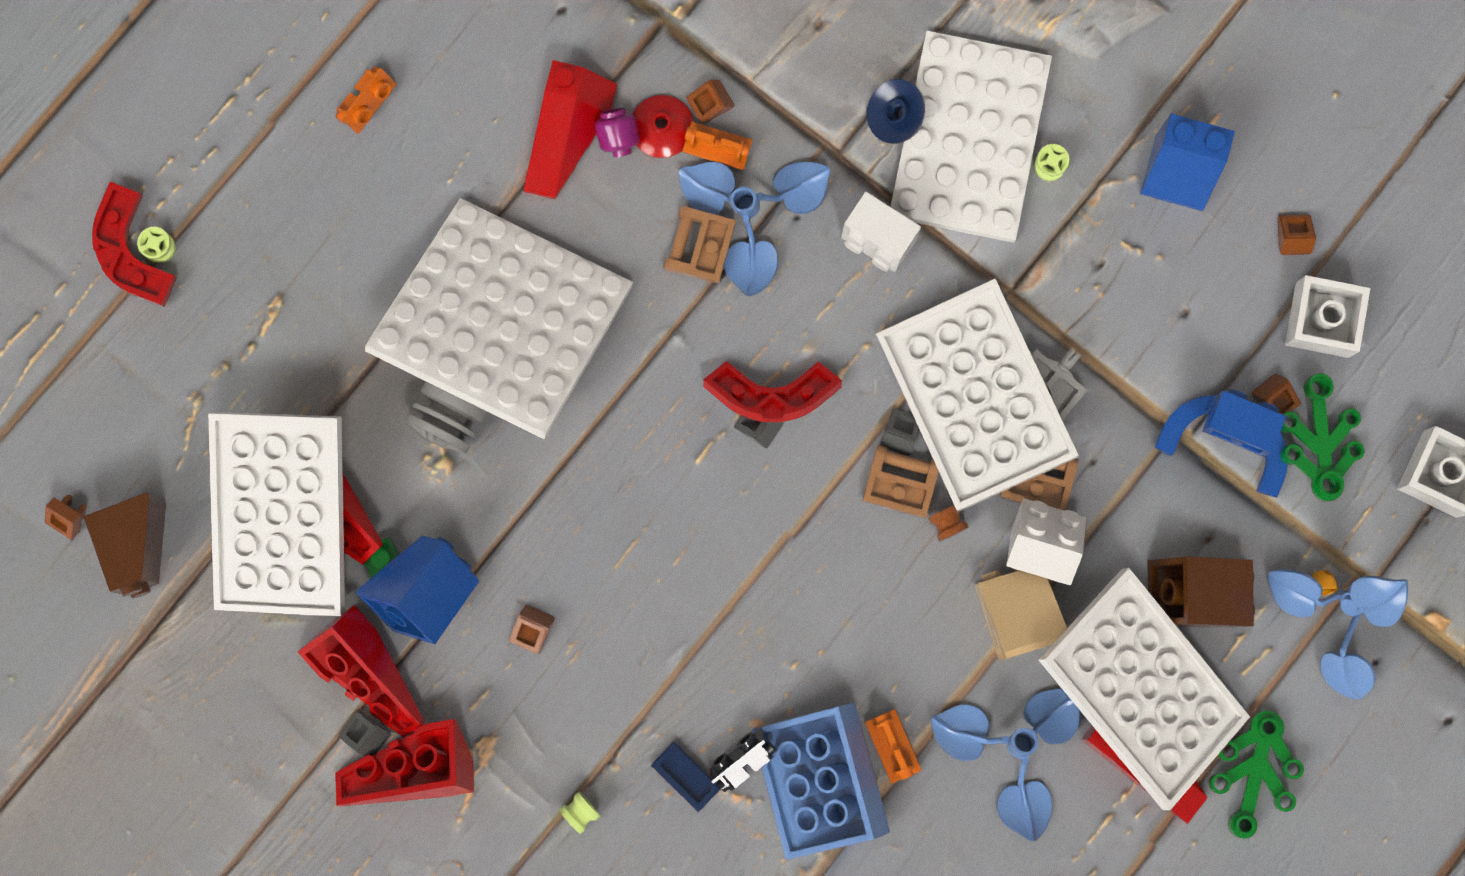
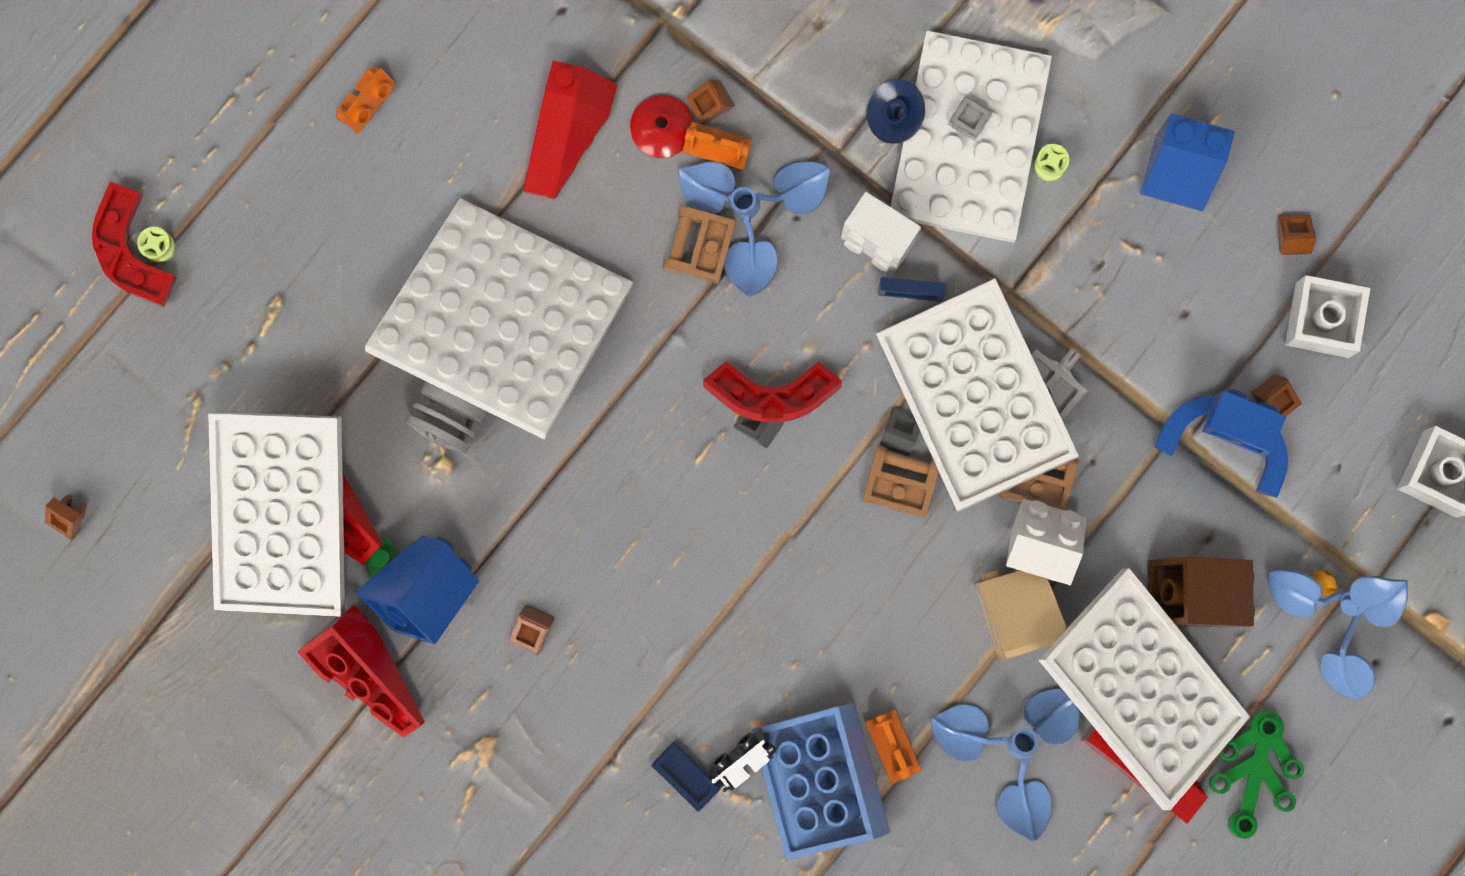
(129, 543): reddish brown slope -> none
(364, 734): dark grey slope -> none
(420, 766): red wedge -> none
(579, 812): yellowish green wheel -> none
(617, 131): magenta head -> none
(911, 289): none -> dark blue tile
(948, 523): dark orange wheel -> none
(970, 118): none -> light grey tile
(1322, 442): green plant -> none

